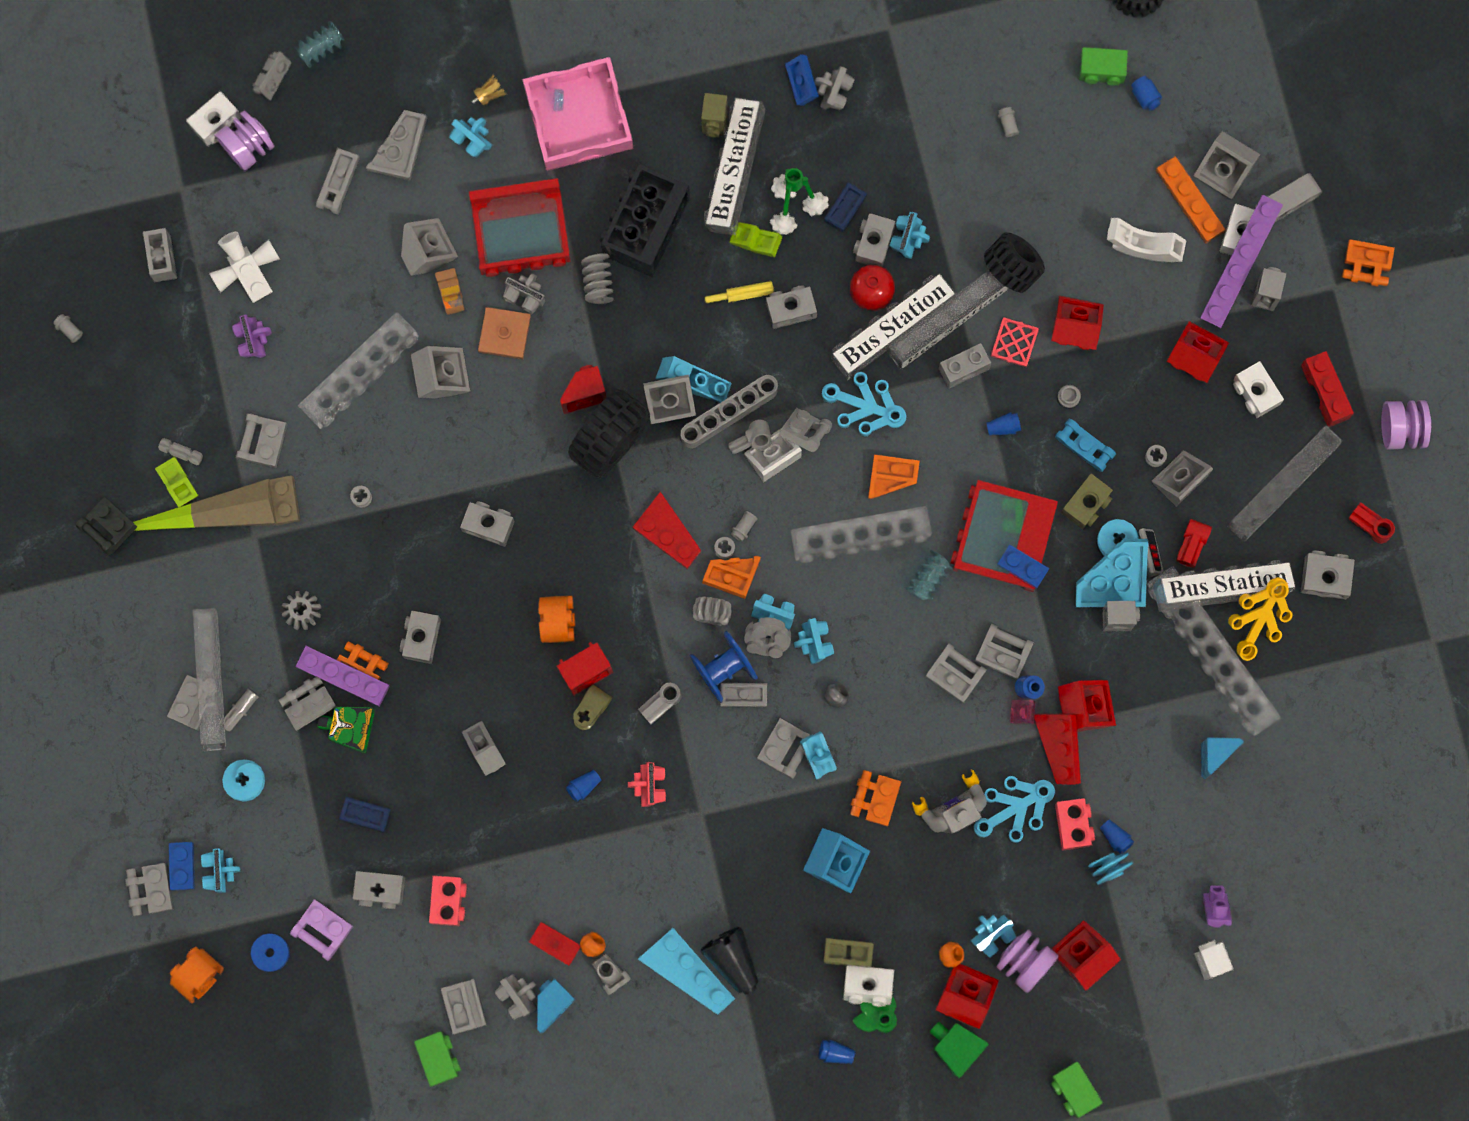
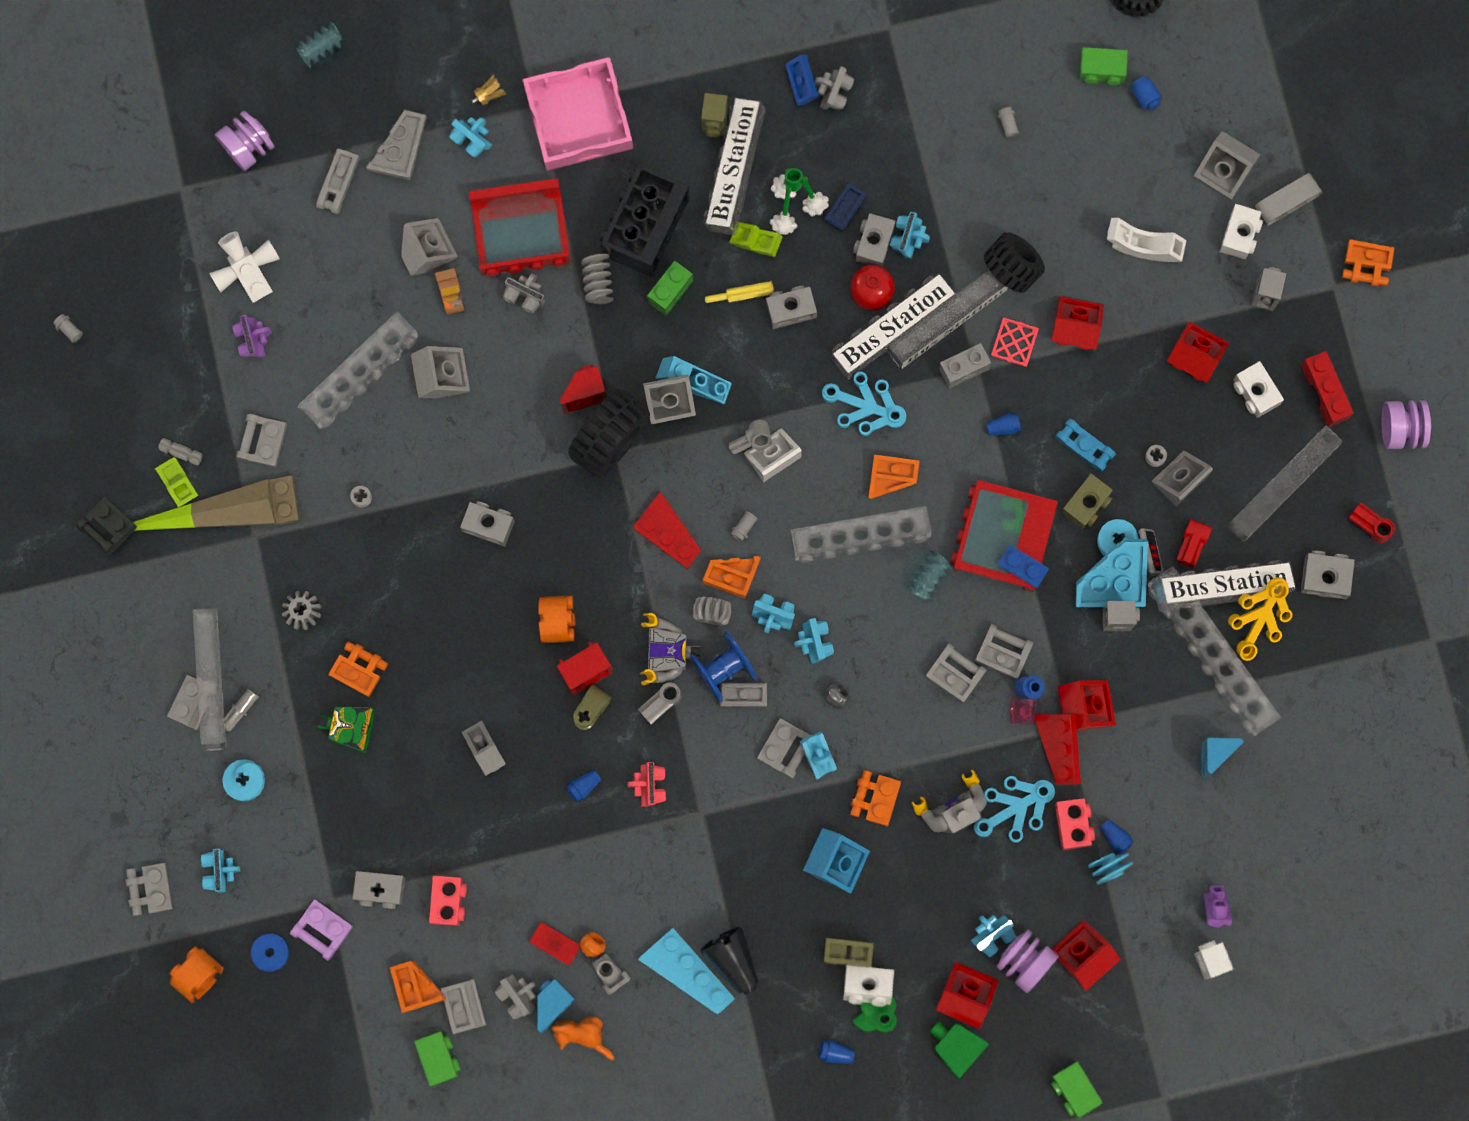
(159, 255): light grey brick -> none
(181, 866): blue plate -> none
(216, 107): white brick -> none
(276, 68): light grey hinge -> none
(310, 707): light grey plate -> none
(342, 676): medium lavender plate -> none
(365, 814): dark blue plate -> none
(414, 987): none -> orange wing
(423, 650): light grey brick -> none
(504, 333): nougat plate -> none
(558, 100): clear light blue tile -> none
(586, 1033): none -> orange animal
(666, 651): none -> torso
(670, 288): none -> bright green brick
(718, 551): light grey bush -> none
(734, 401): light grey beam -> none
(758, 643): light grey plate -> none
(800, 424): light grey plate -> none
(951, 954): orange piece -> none
(1069, 396): light grey plate -> none
(1190, 200): orange plate -> none
(1241, 261): medium lavender plate -> none

